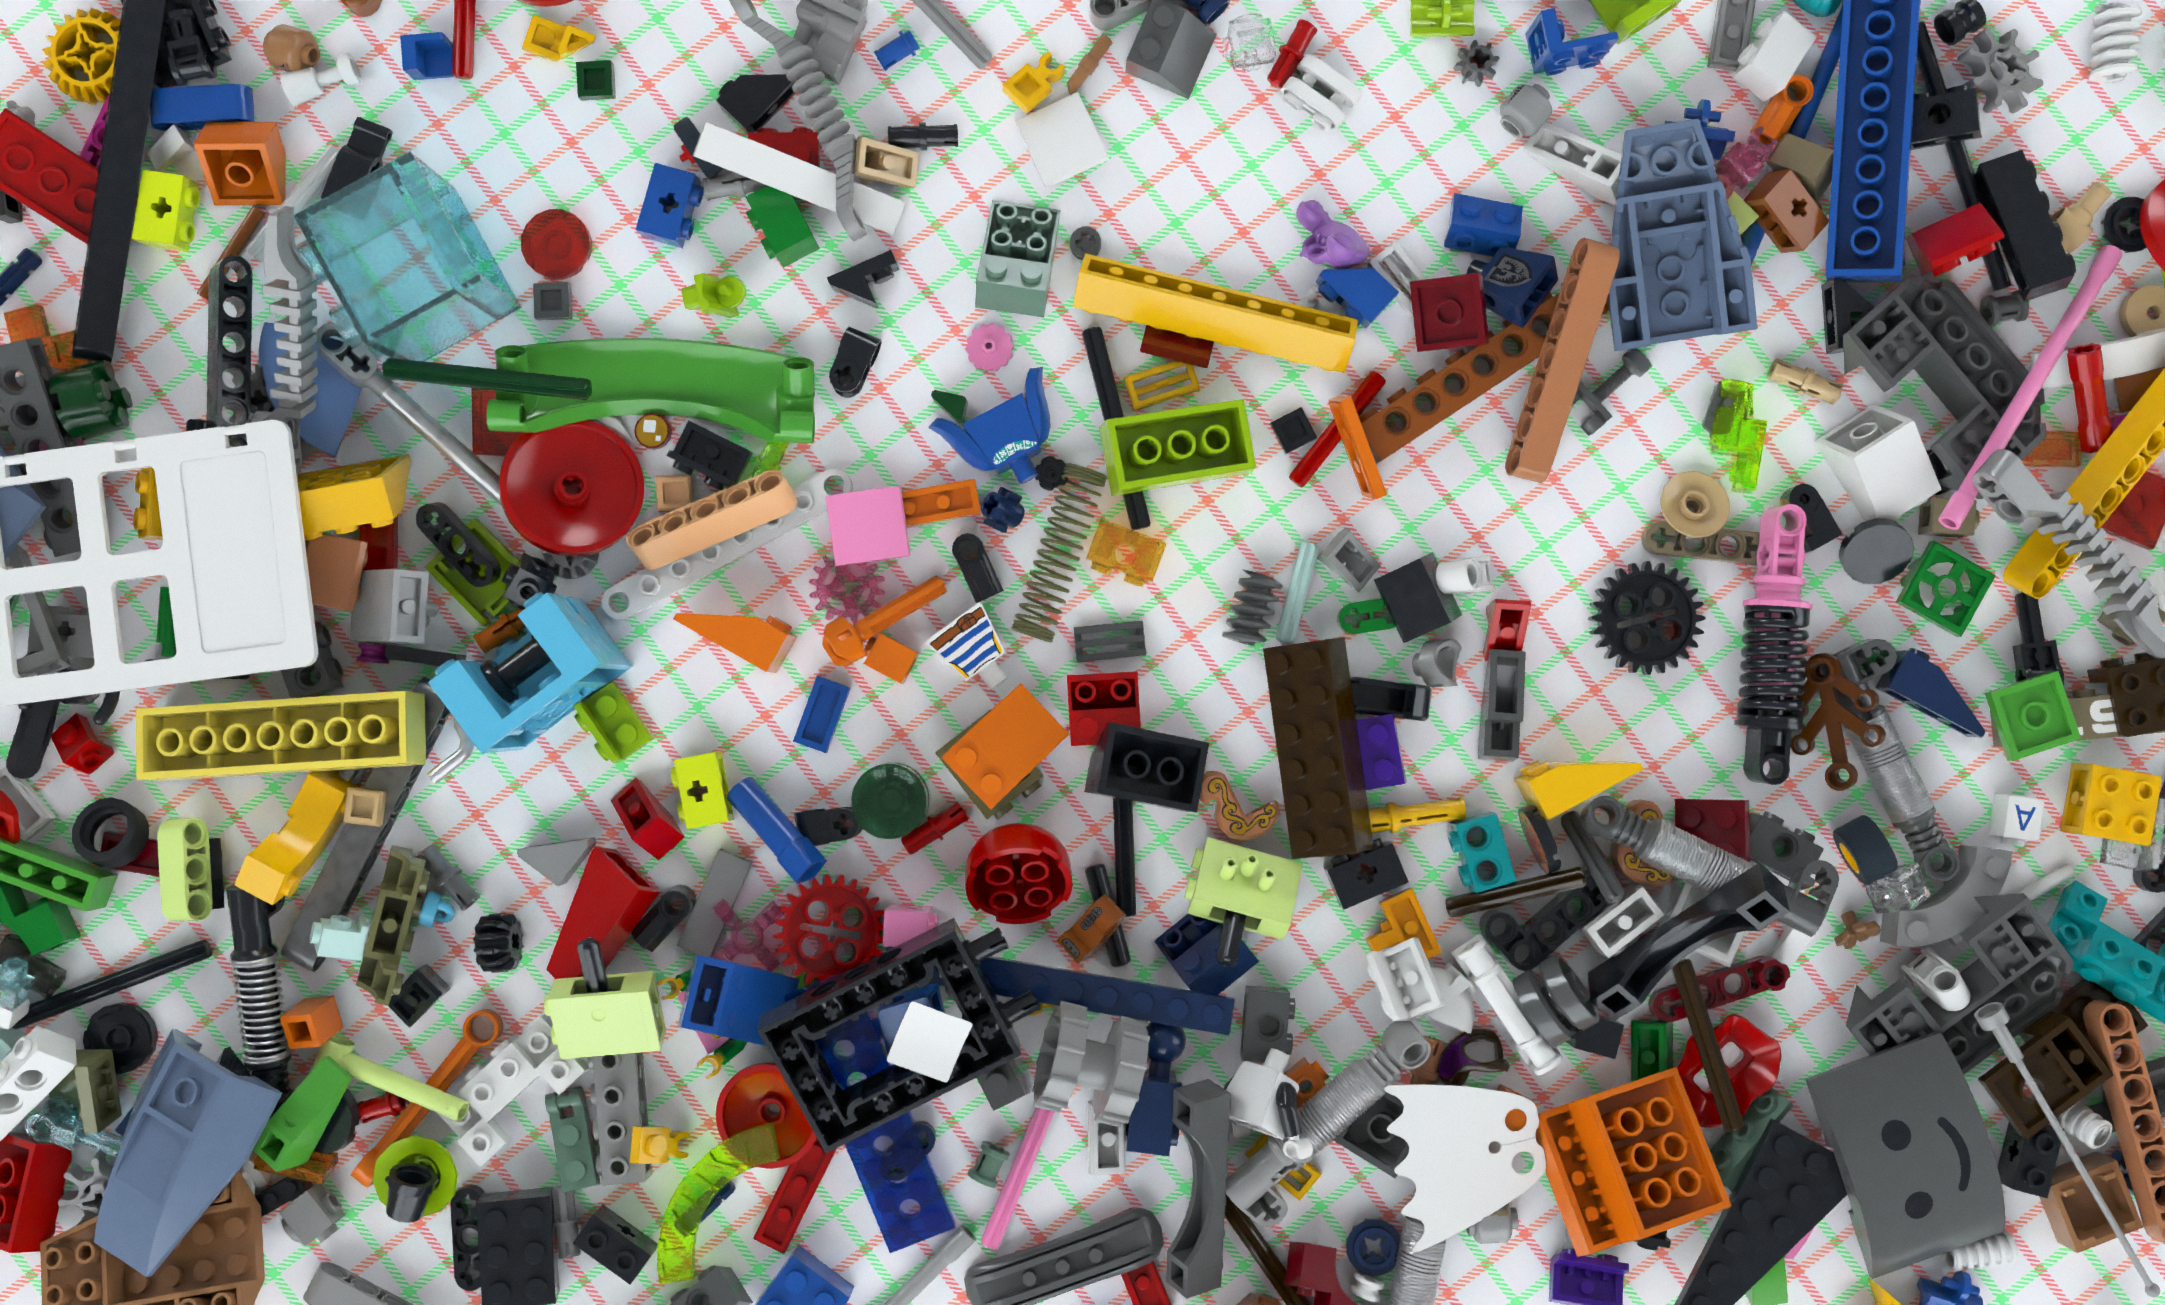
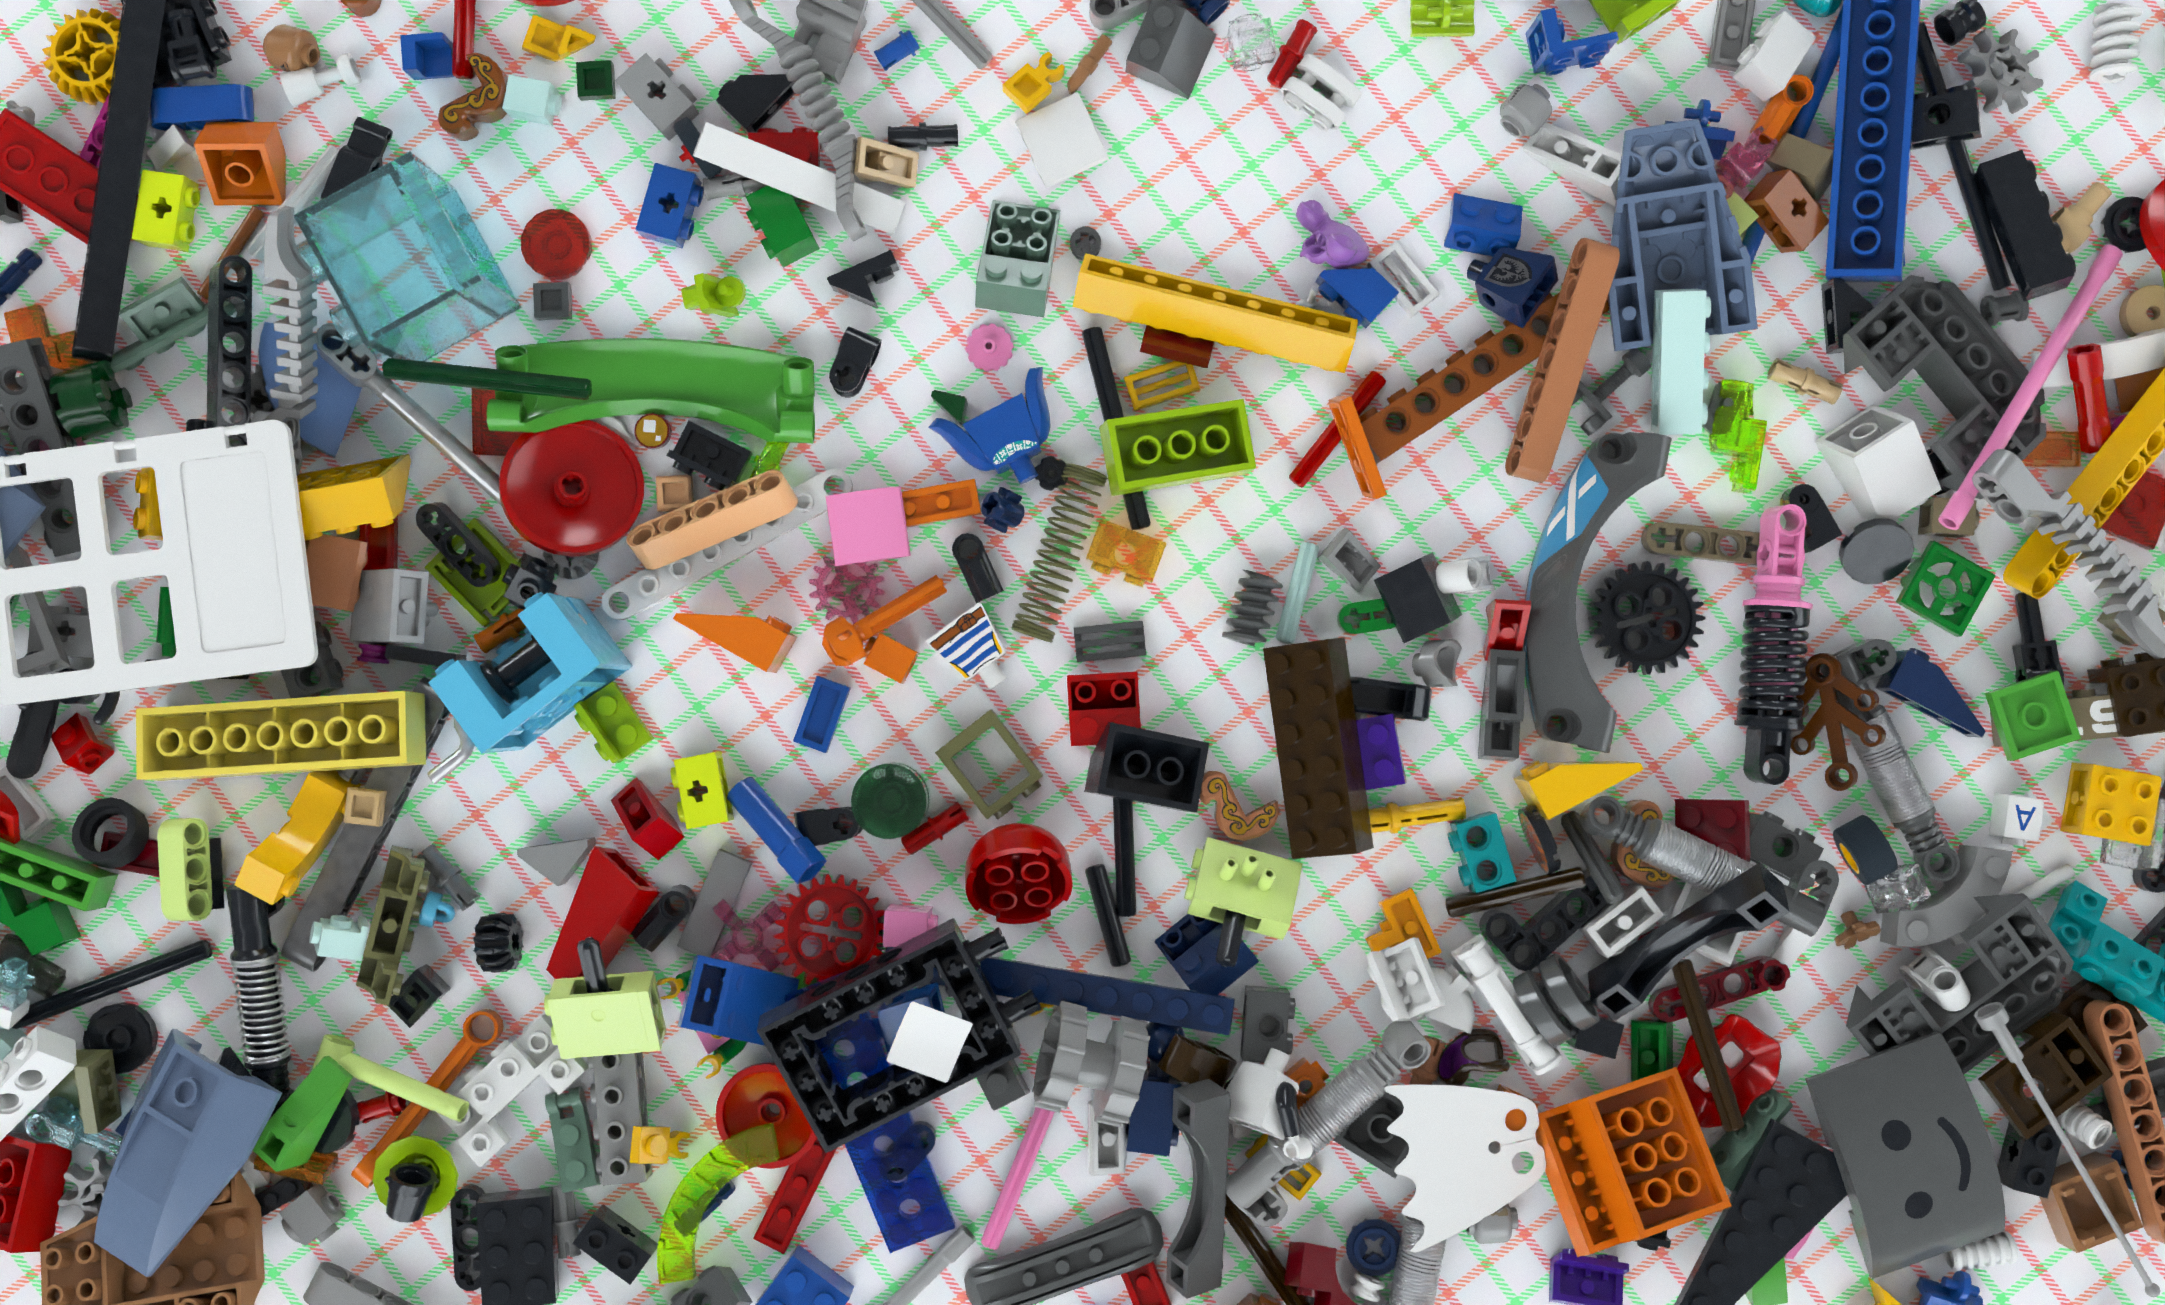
(162, 320): none -> sand green bracket
(311, 1022): orange brick -> none
(478, 105): none -> dark orange animal
(531, 100): none -> light aqua brick
(641, 84): none -> light grey brick
(988, 1164): sand green bush -> none
(1005, 746): orange slope -> none
(1092, 929): dark orange leg -> none
(1196, 1061): none -> dark brown beam
(1293, 430): black tile -> none
(1354, 889): black brick -> none
(1449, 312): dark red plate -> none
(1482, 56): dark grey gear -> none
(1554, 662): none -> dark grey panel
(1679, 361): none -> light aqua brick
(1701, 493): tan dish -> none
(1943, 243): red slope -> none

